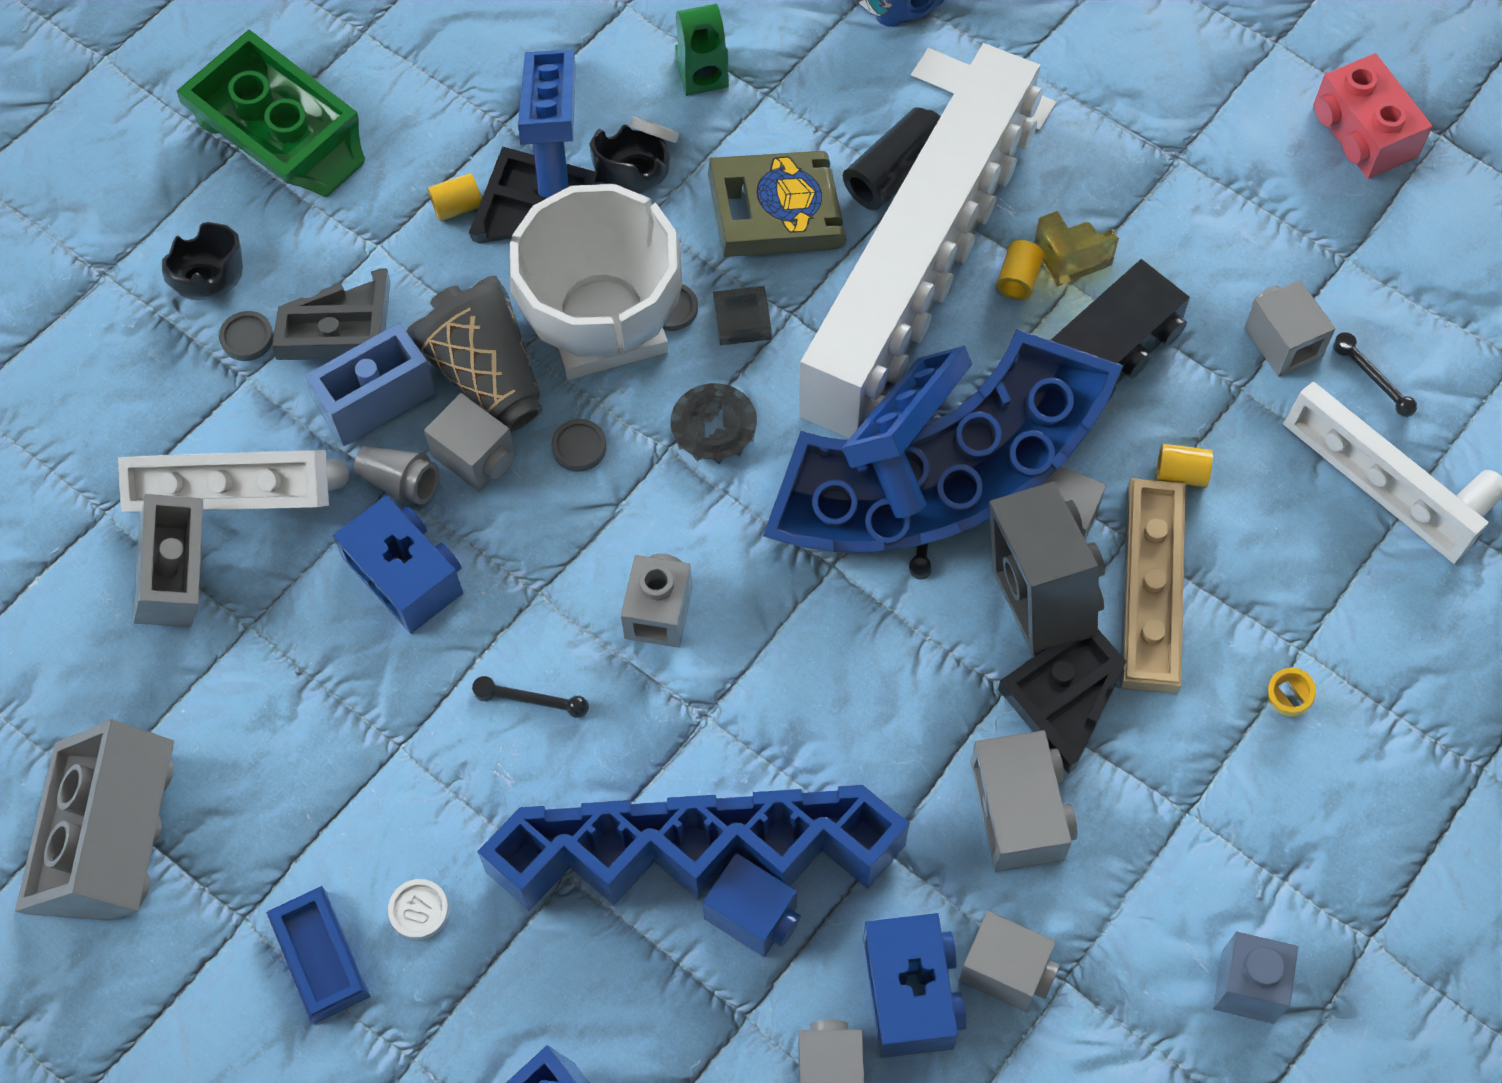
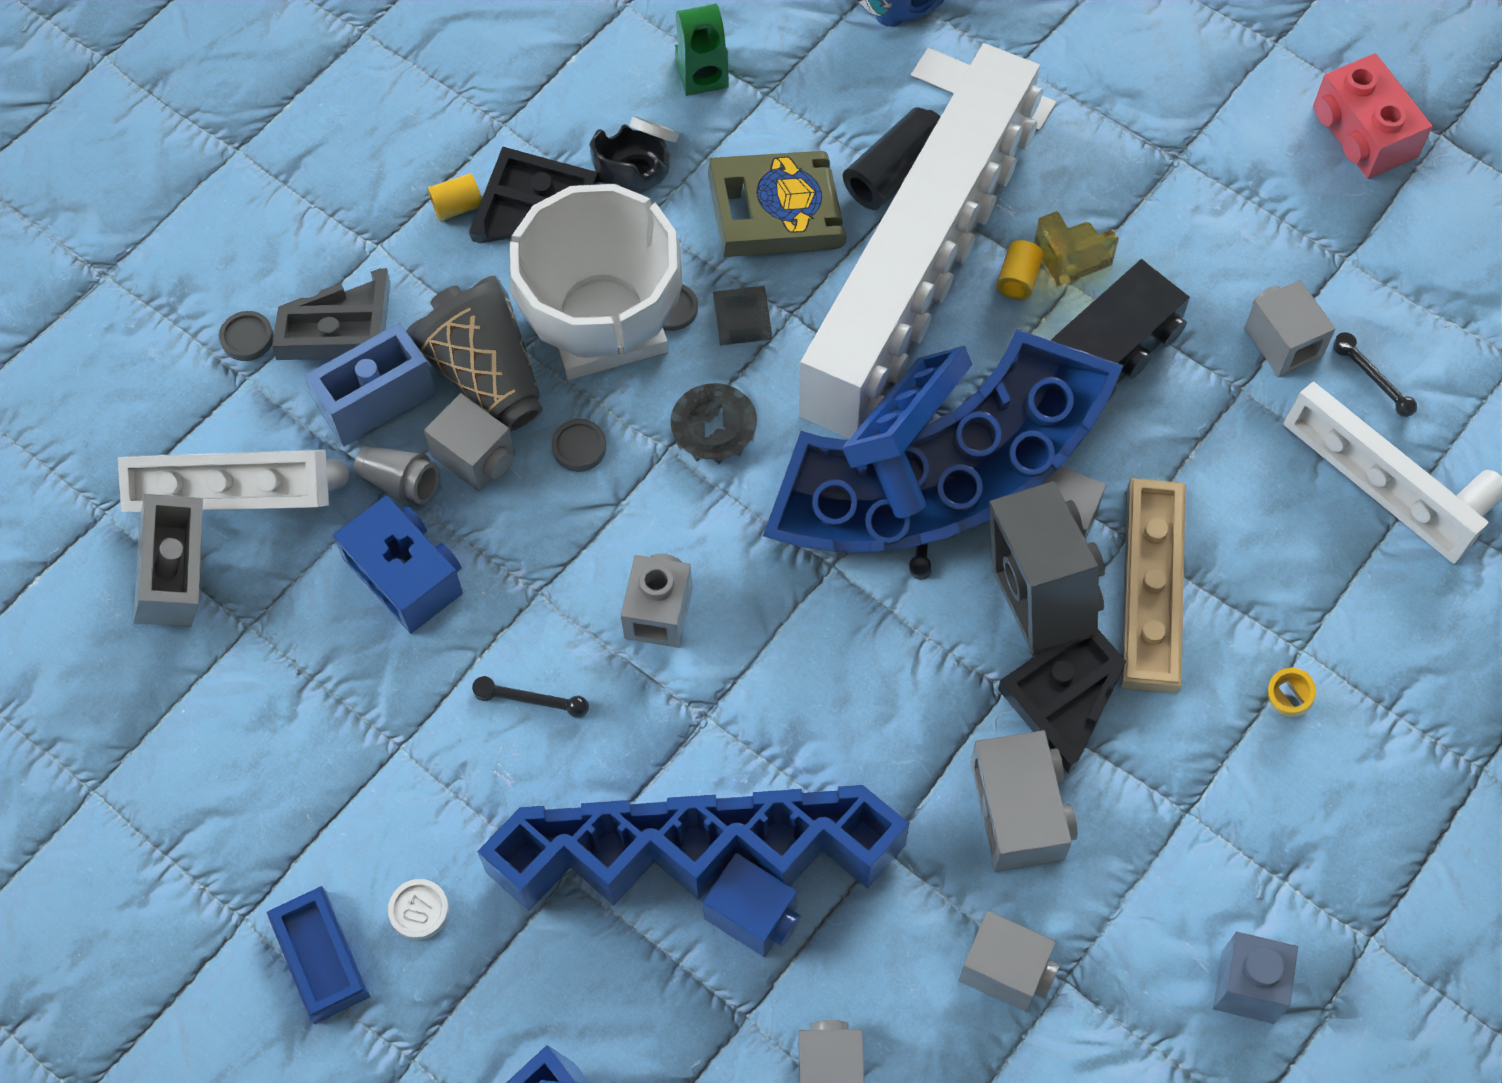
(97, 824): light grey slope -> none
(205, 264): black hair -> none
(276, 115): green slope -> none
(548, 114): blue piece -> none
(906, 1021): blue brick -> none
(1184, 465): yellow hinge -> none

